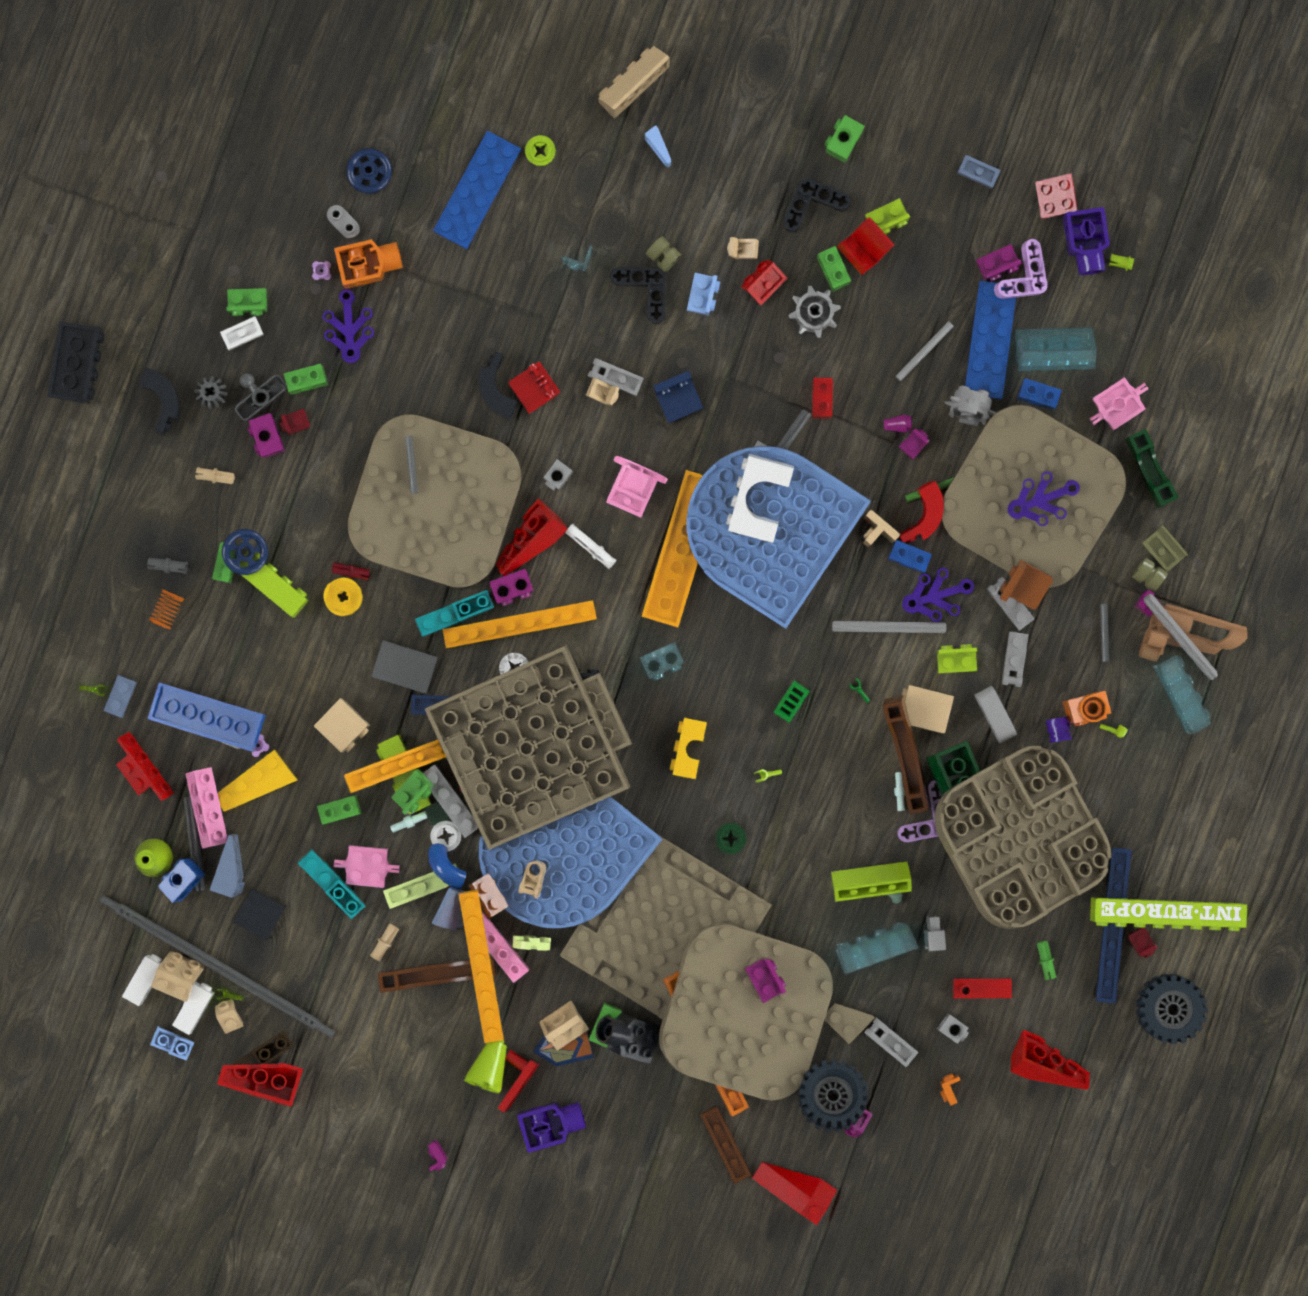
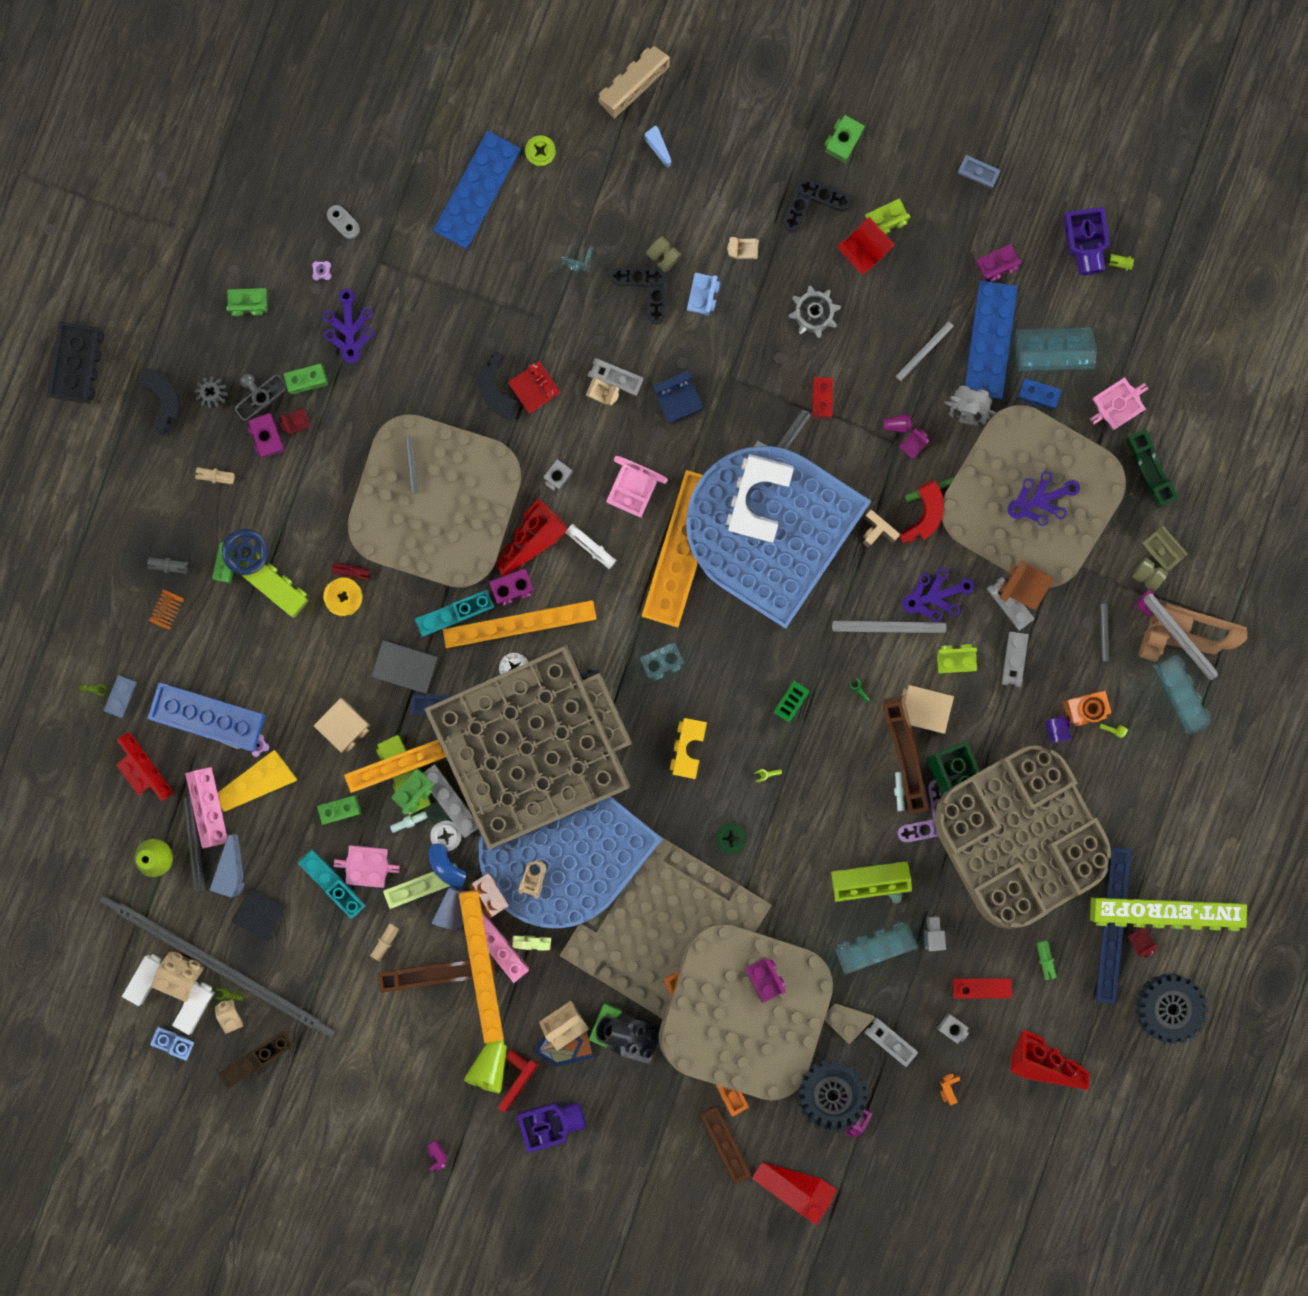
(190, 874): brick -> none
(242, 333): white plate -> none
(265, 1081): red wedge -> none
(366, 262): orange brick -> none
(385, 169): dark blue plate -> none
(763, 281): red bracket -> none
(833, 269): bright green brick -> none
(909, 556): blue brick -> none
(995, 714): light grey beam -> none
(1028, 282): lavender beam -> none
(1056, 196): hinge -> none

